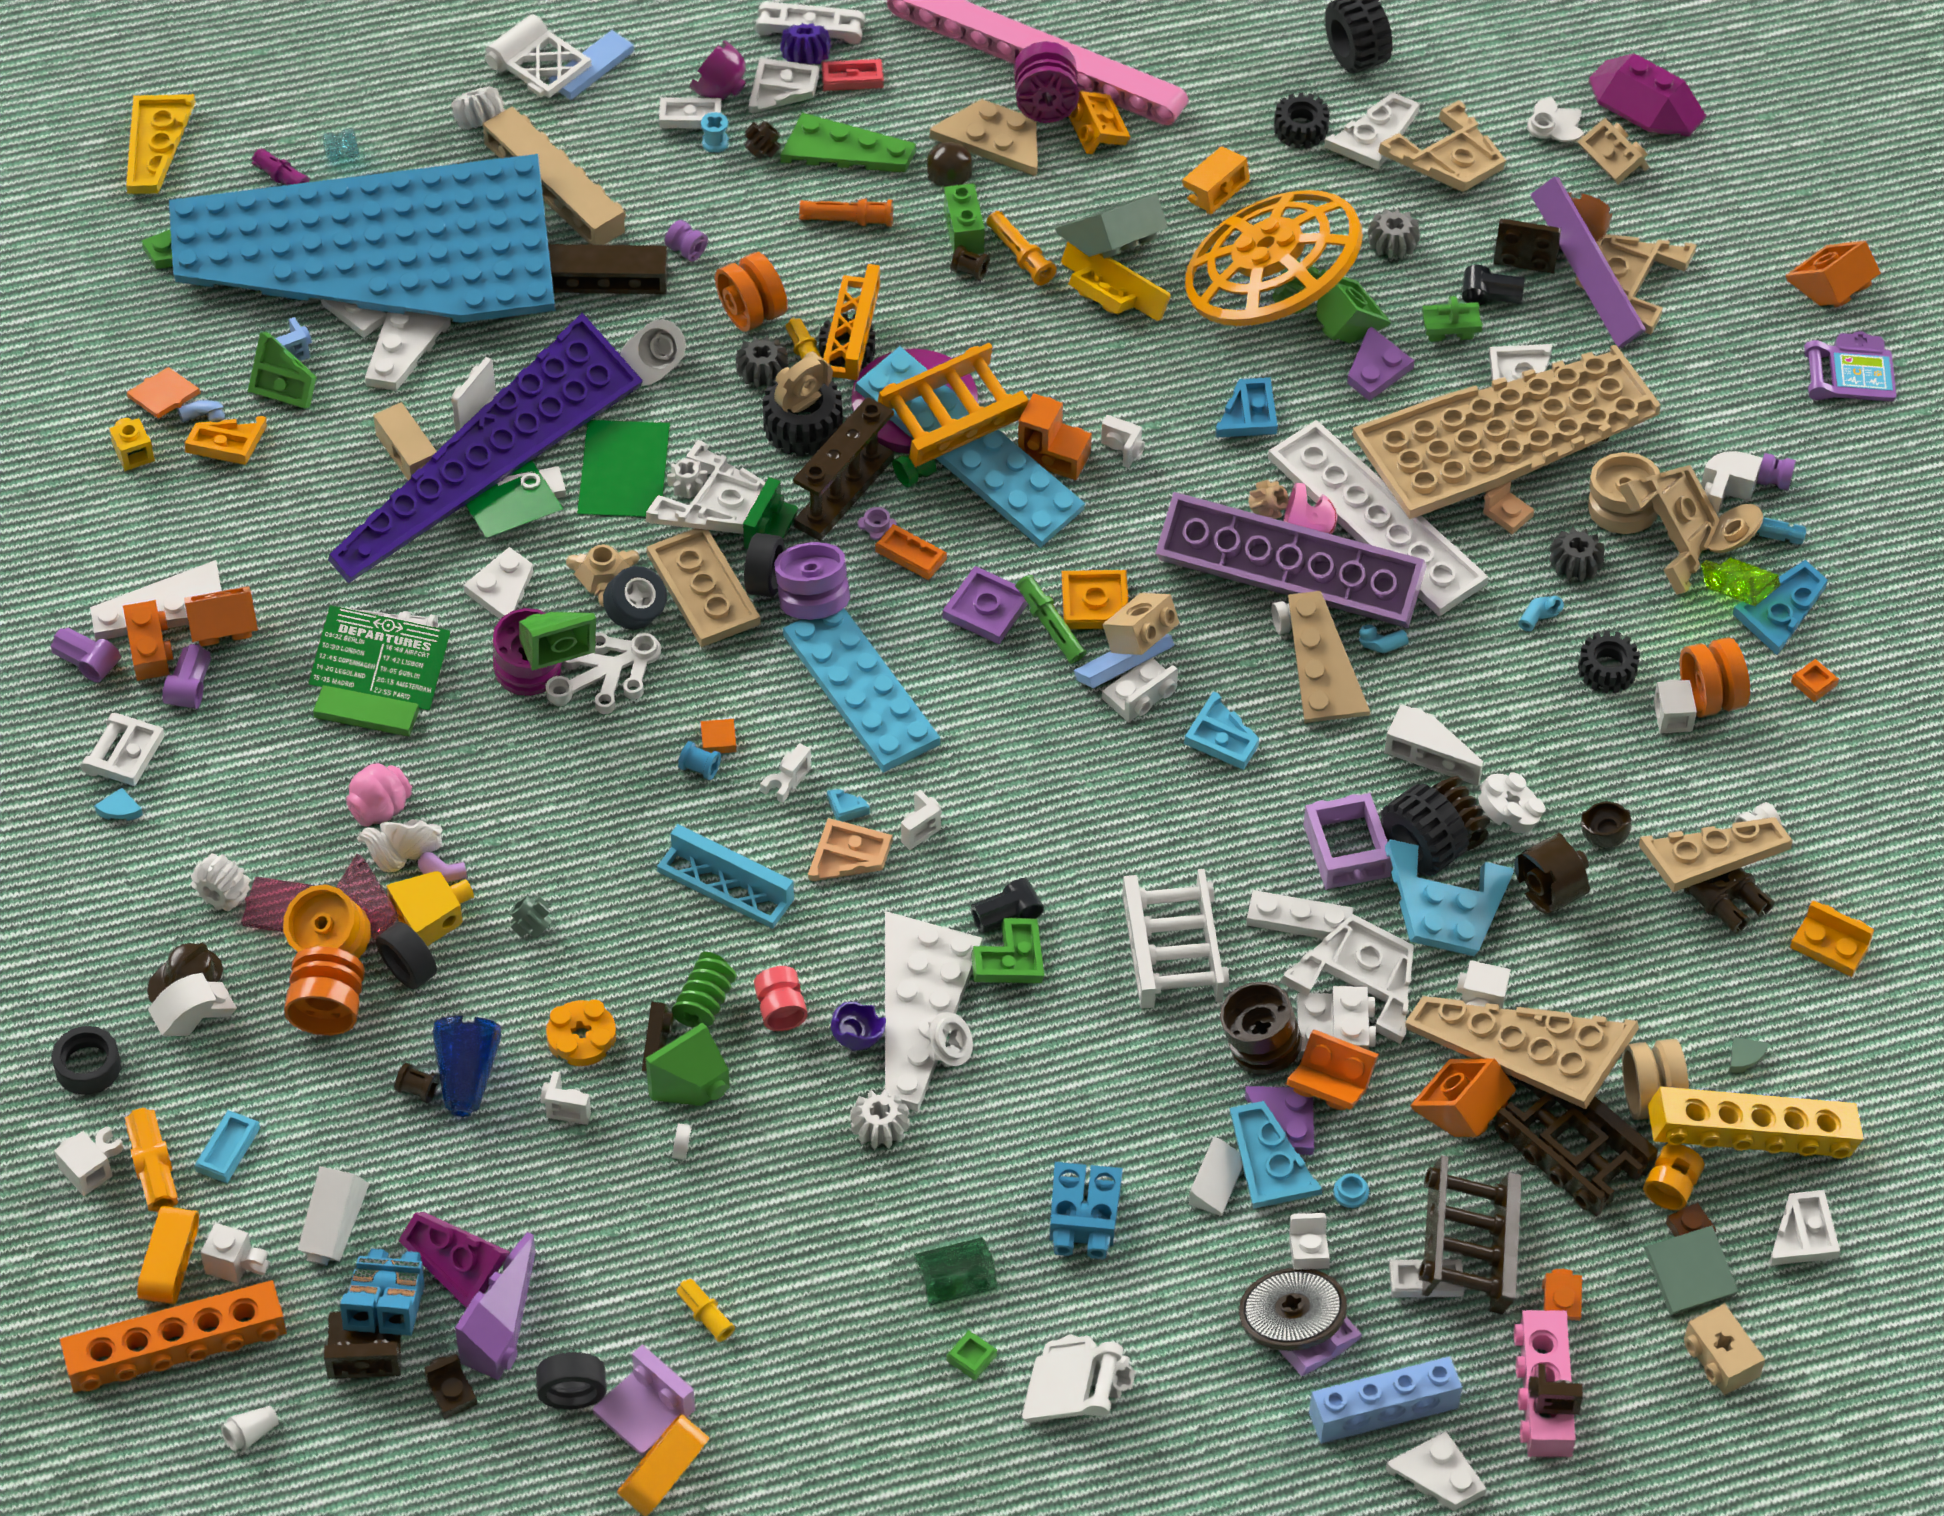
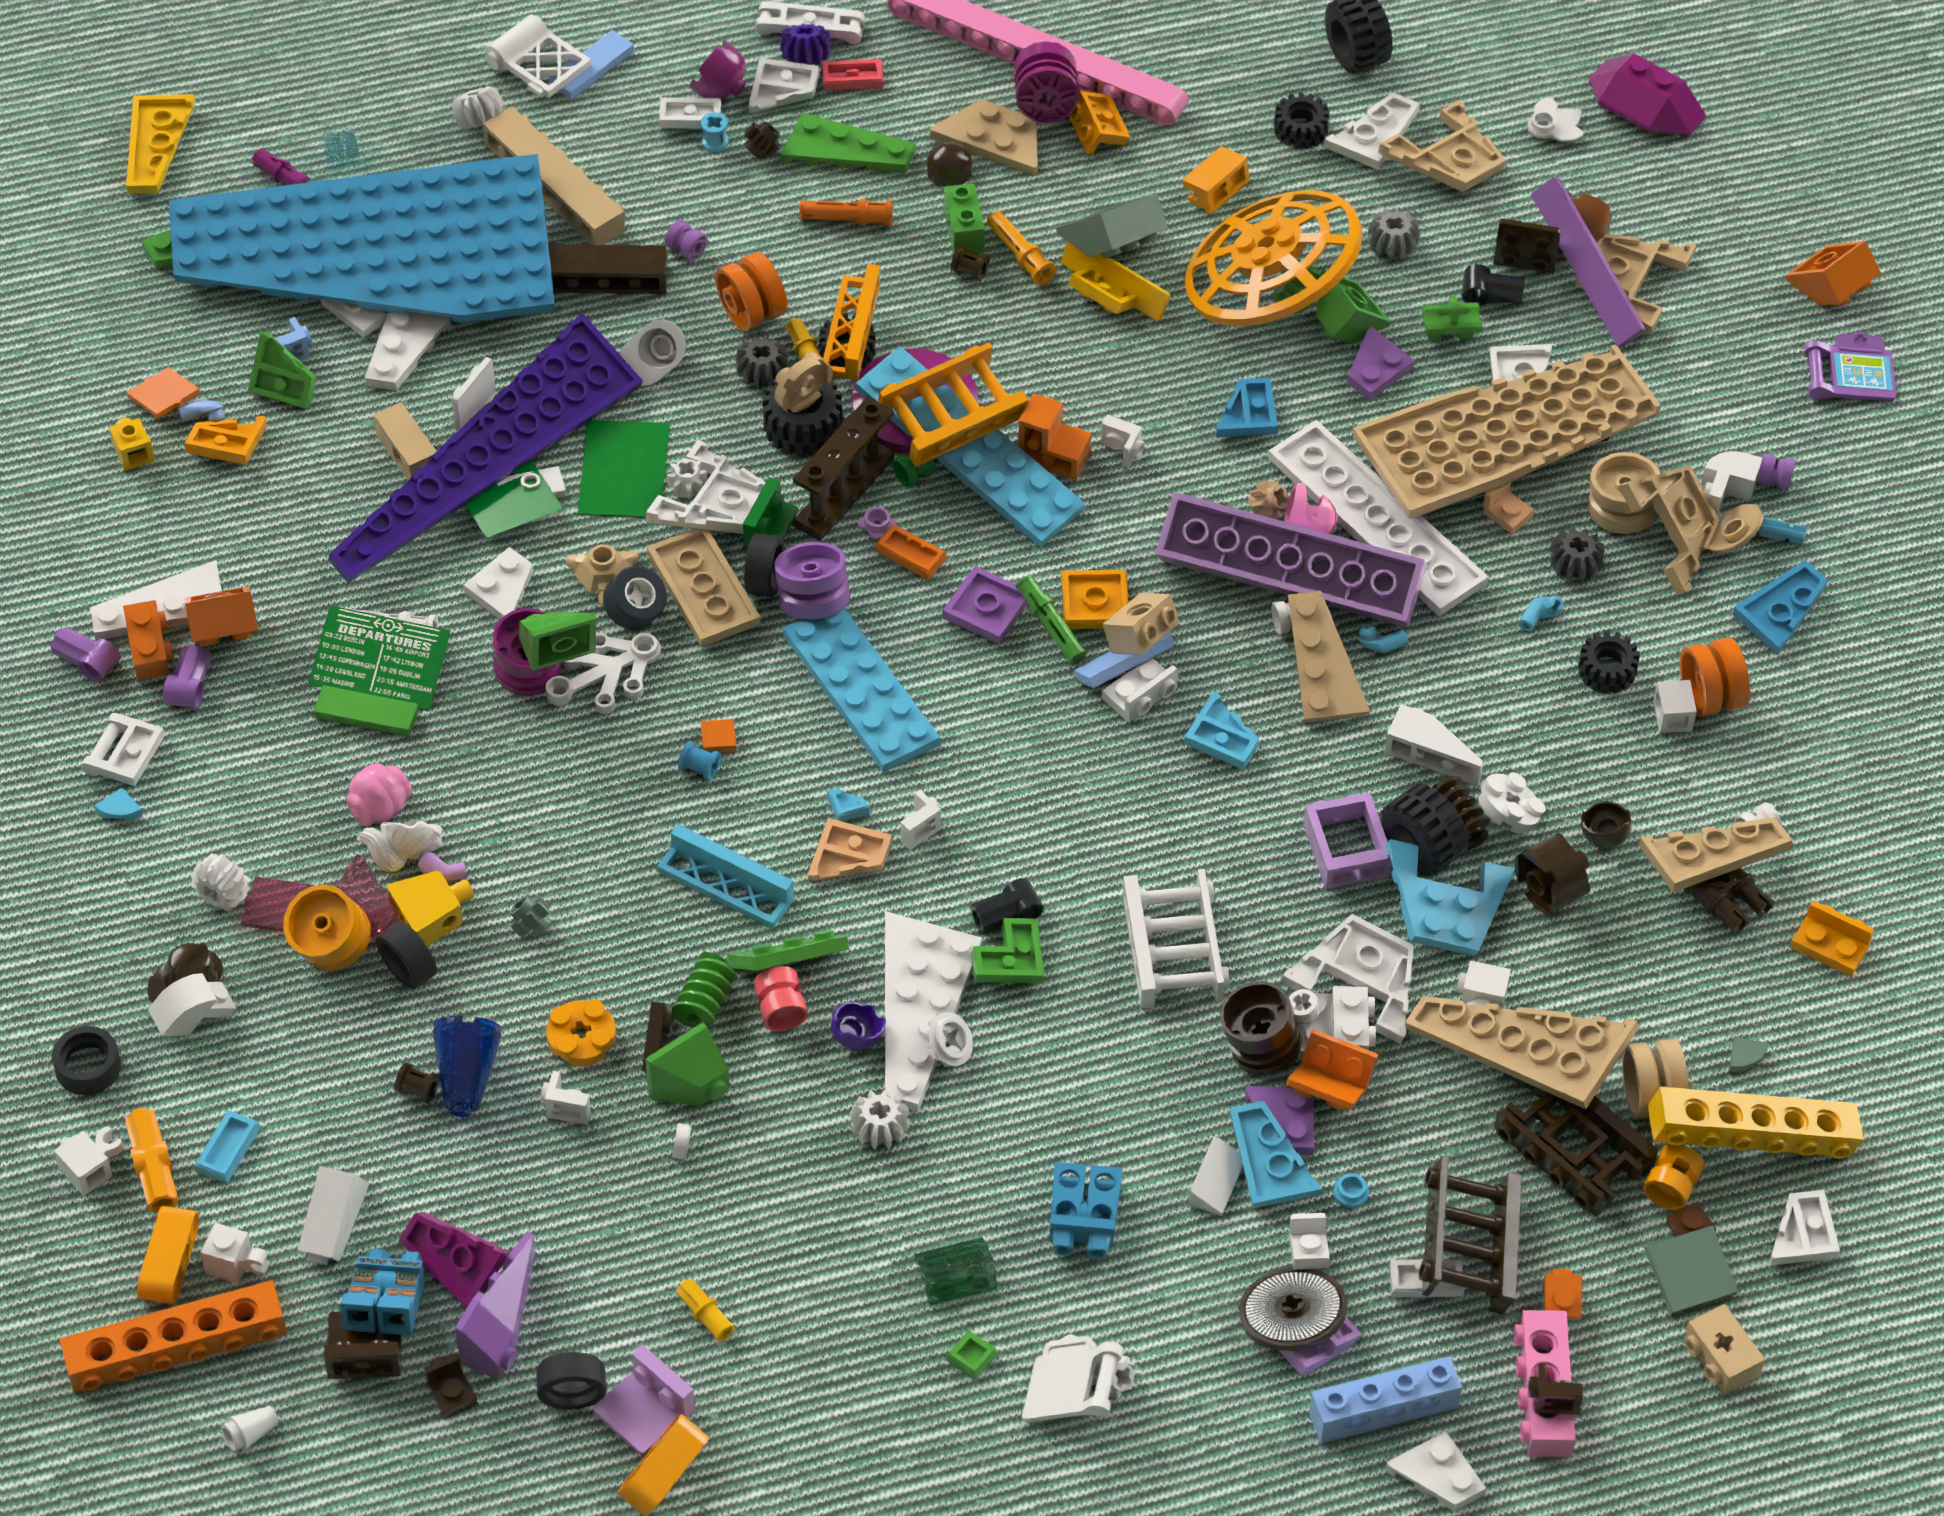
(324, 991): orange wheel -> none
(790, 951): none -> bright green wing
(793, 769): white plate -> none
(1295, 914): white plate -> none
(1301, 997): none -> white bush
(1465, 1096): orange slope -> none
(1612, 150): tan bracket -> none
(1740, 580): clear neon green bracket -> none
(1814, 680): orange tile -> none

